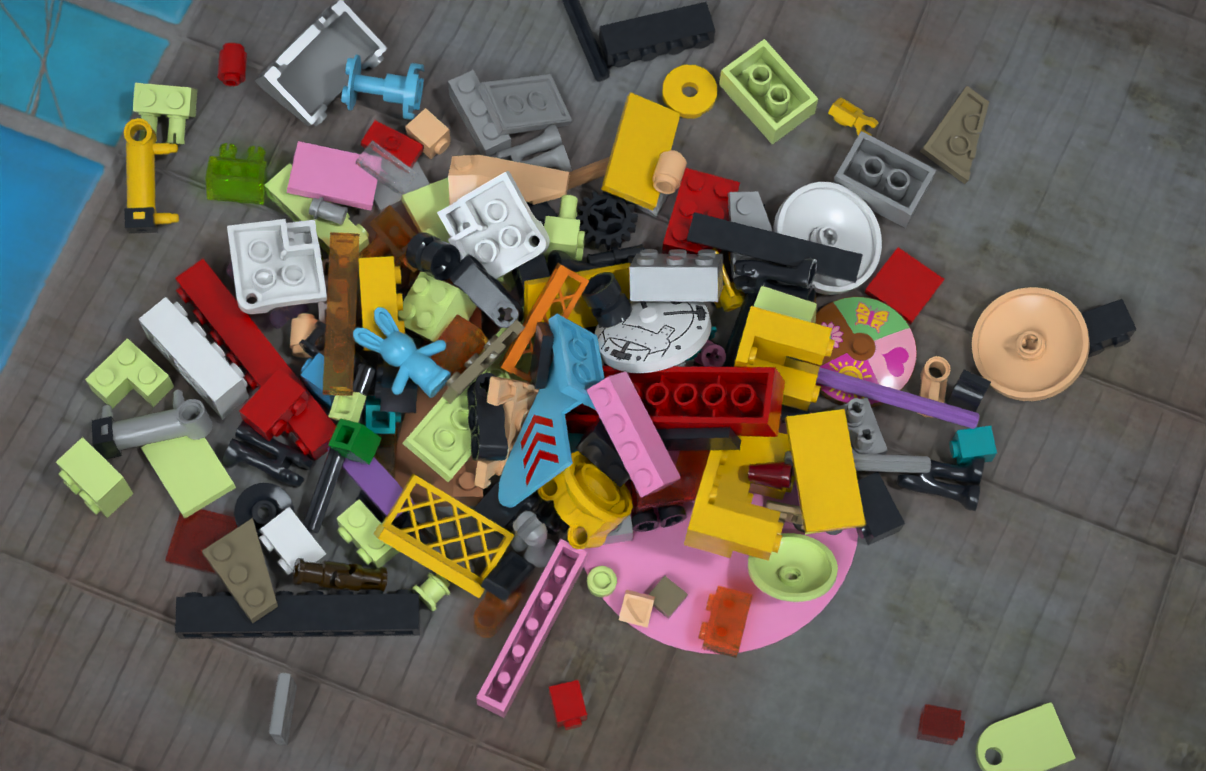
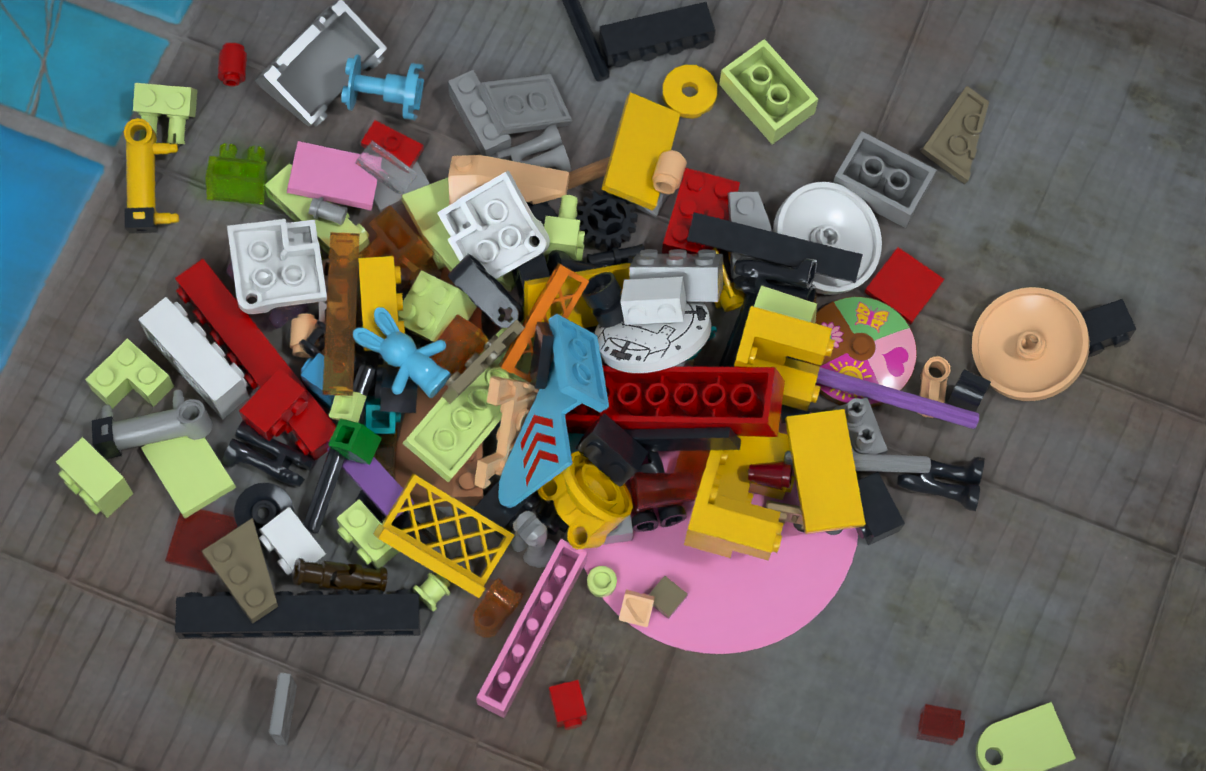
(430, 132): light nougat brick -> none
(432, 255): black wheel -> none
(485, 423): black piece -> none
(508, 576): black tile -> none
(633, 434): bright pink brick -> none
(653, 300): none -> white brick
(711, 361): bright pink bush -> none
(726, 621): clear orange brick -> none
(797, 572): yellowish green dish -> none
(850, 115): yellow plate -> none
(973, 443): teal brick -> none

